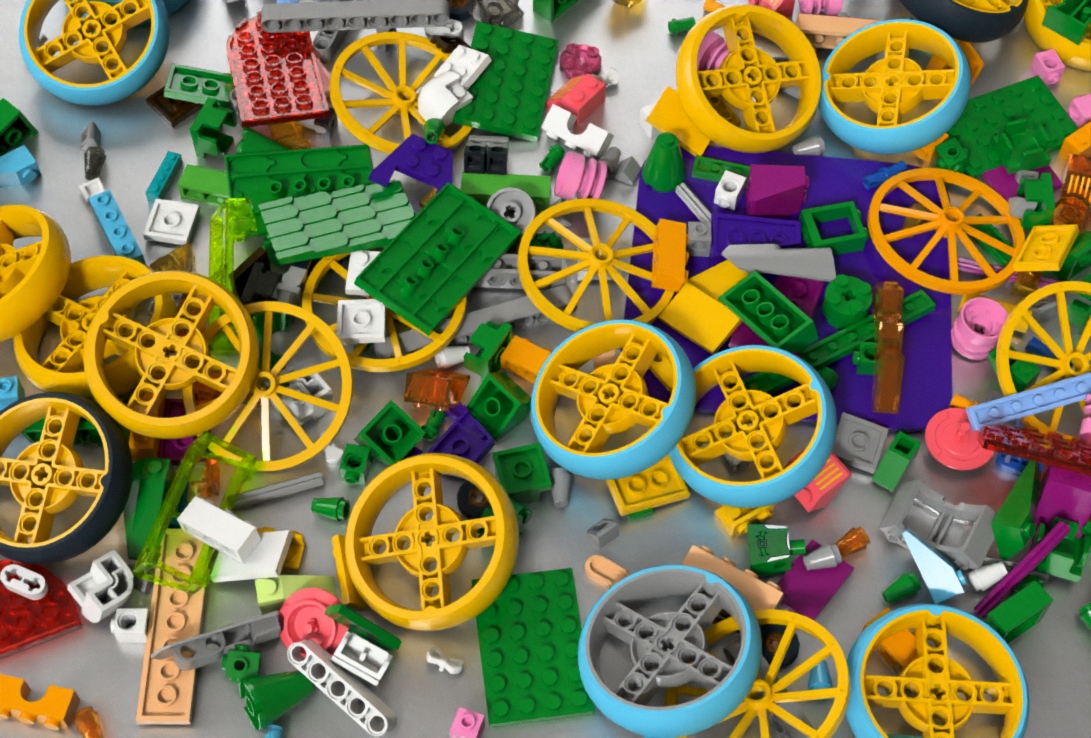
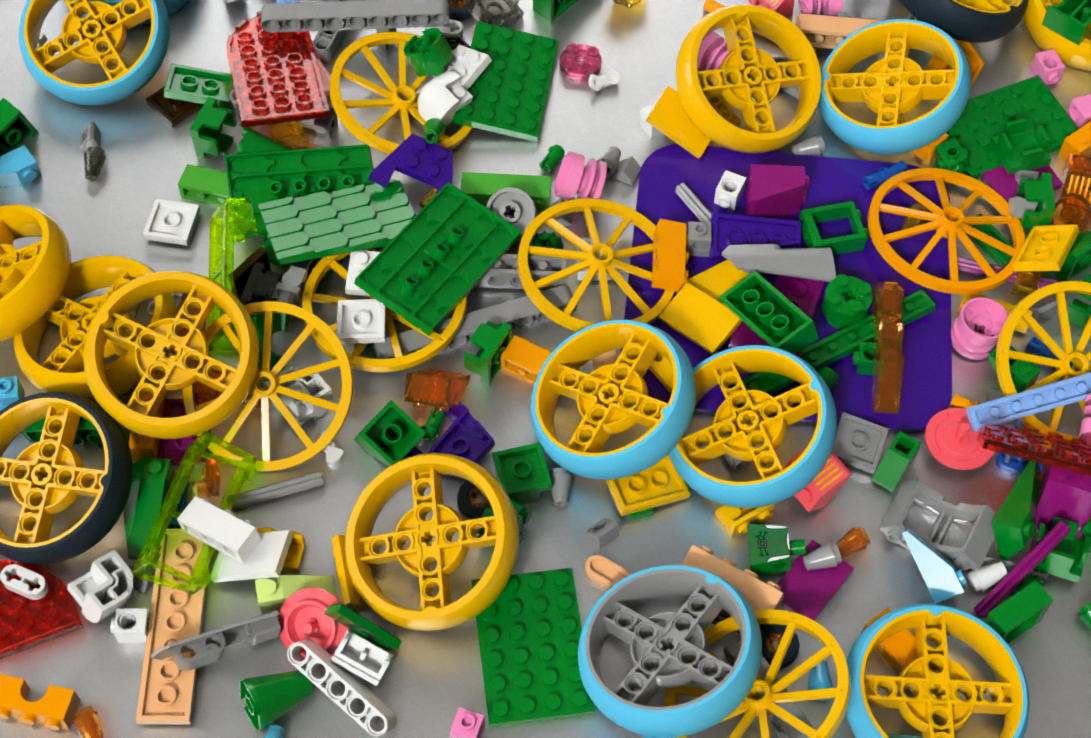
(91, 188): white tile -> none
(115, 227): medium azure brick -> none
(164, 176): teal piece -> none
(180, 259): clear yellow slope -> none
(250, 657): green brick -> none
(333, 508): green cone -> none
(355, 455): green brick -> none
(428, 52): none -> green brick
(451, 356): white cone -> none
(452, 665): white piece -> none
(489, 149): black hips -> none
(499, 404): green slope -> none
(561, 124): white arch -> none
(579, 96): coral slope -> none
(664, 164): green cone -> none
(681, 25): green pin -> none
(713, 169): green tile -> none
(902, 588): green cone -> none

